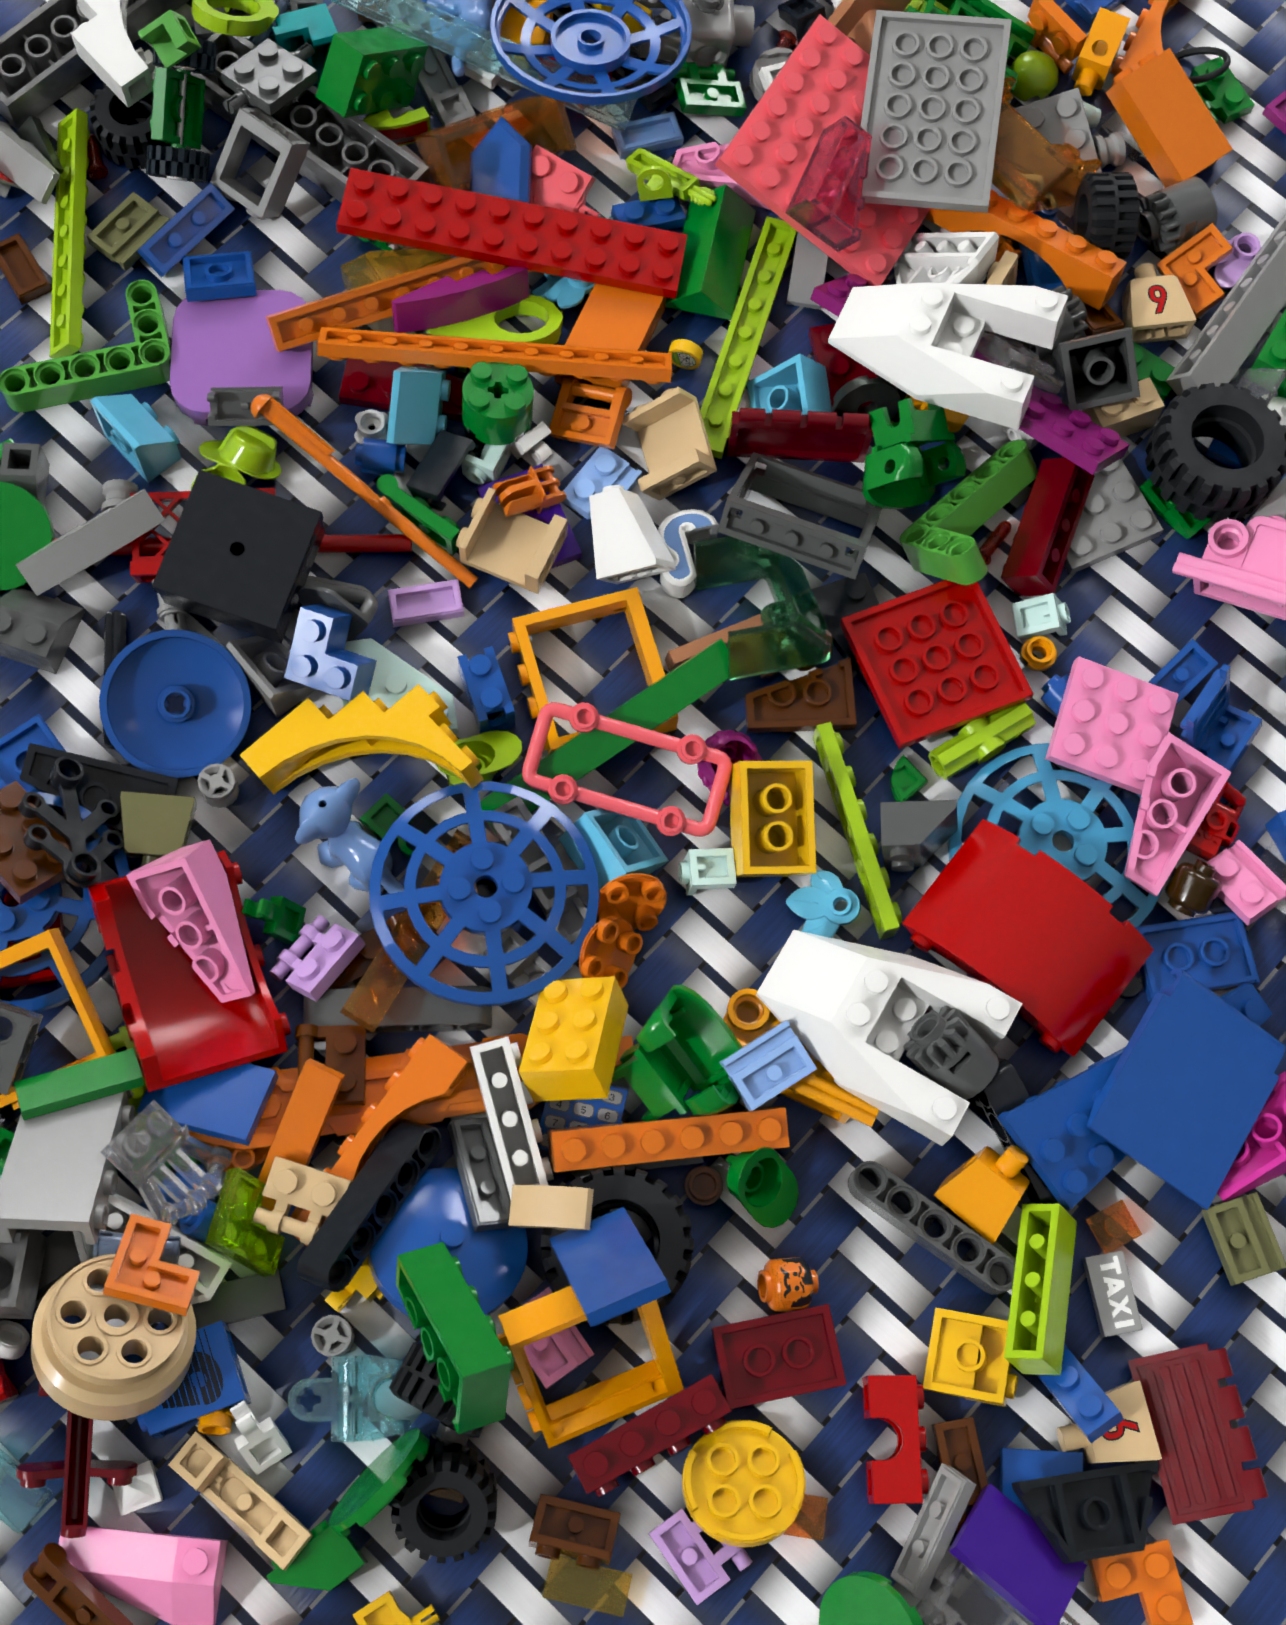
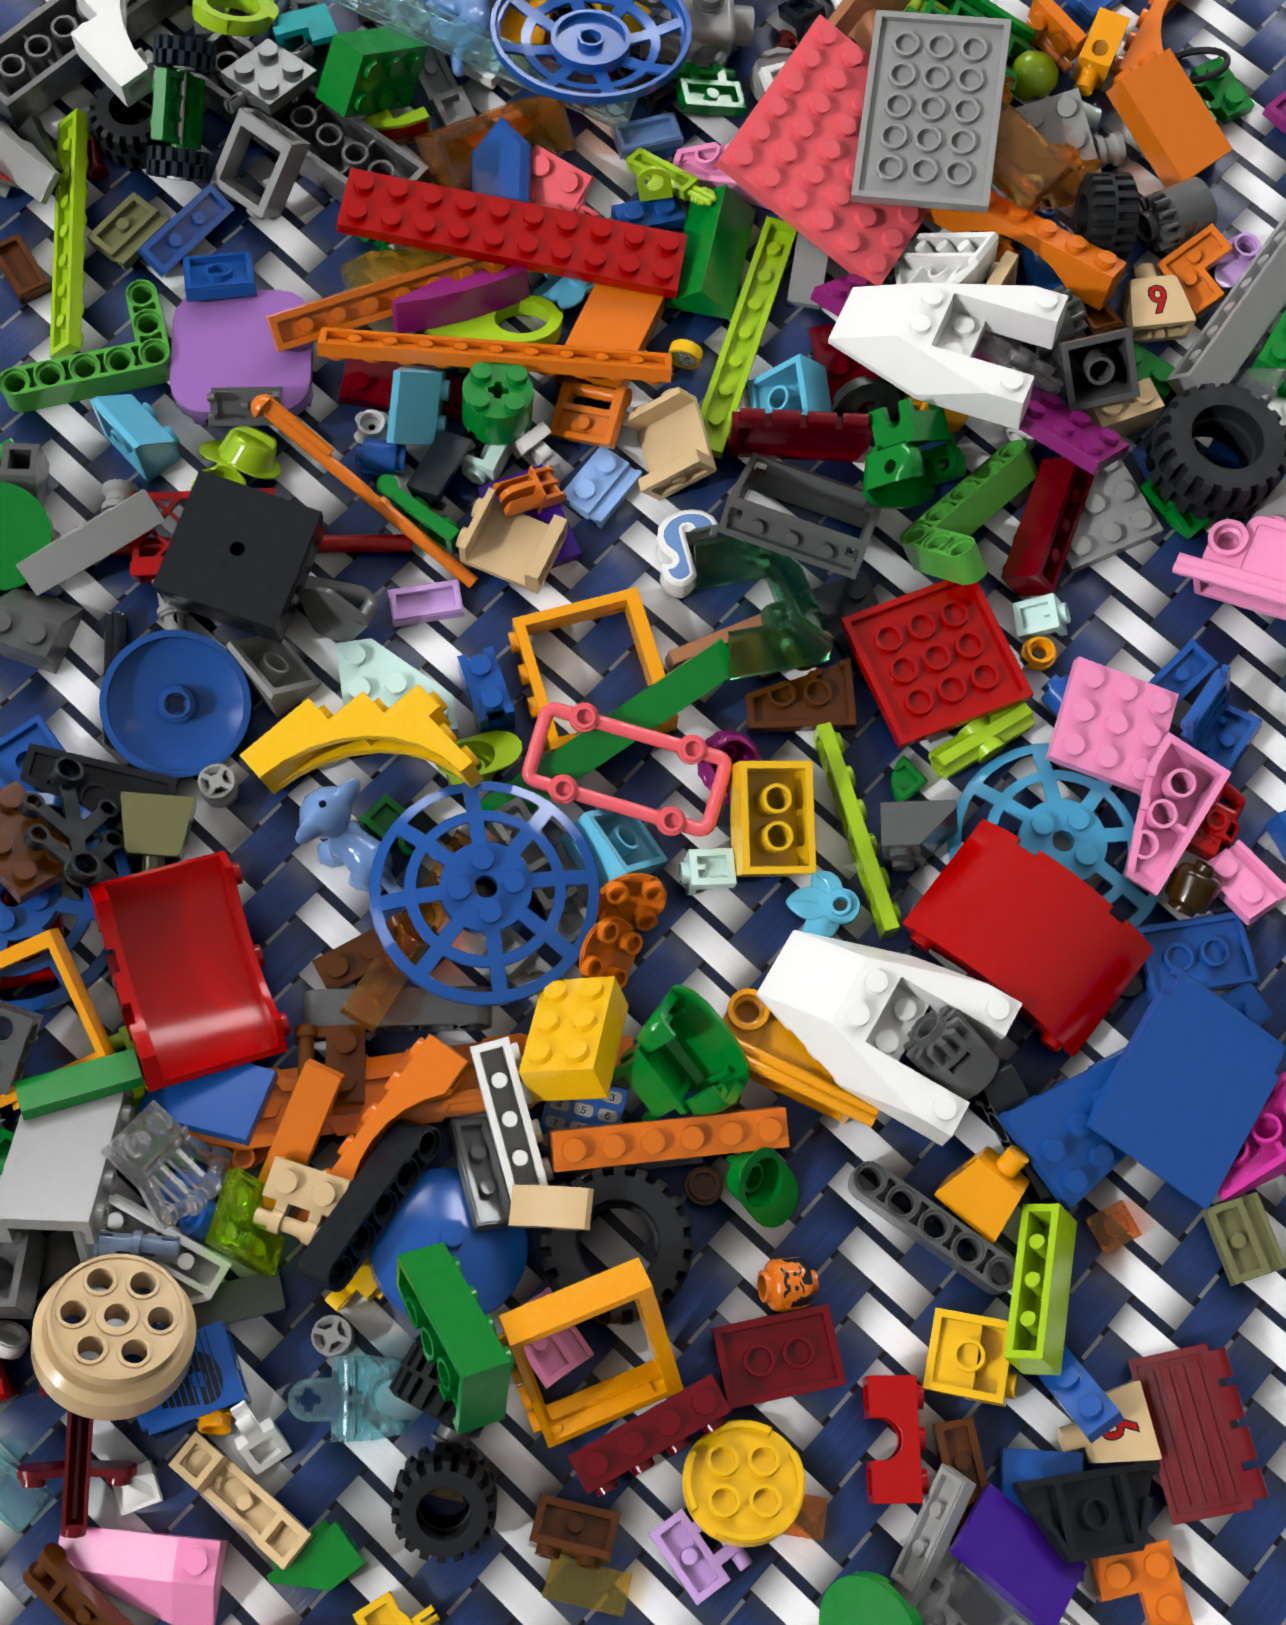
(141, 1276): orange plate -> none
(170, 38): bright green panel -> none
(197, 908): bright pink wedge -> none
(281, 917): green plate -> none
(320, 655): brick -> none
(323, 963): lavender plate -> none
(379, 1482): green tile -> none
(609, 1267): blue tile -> none
(625, 538): white slope -> none
(768, 1065): light blue plate -> none
(832, 185): clear pink wedge -> none
(995, 540): clear red piece -> none
(1112, 1294): light grey tile -> none

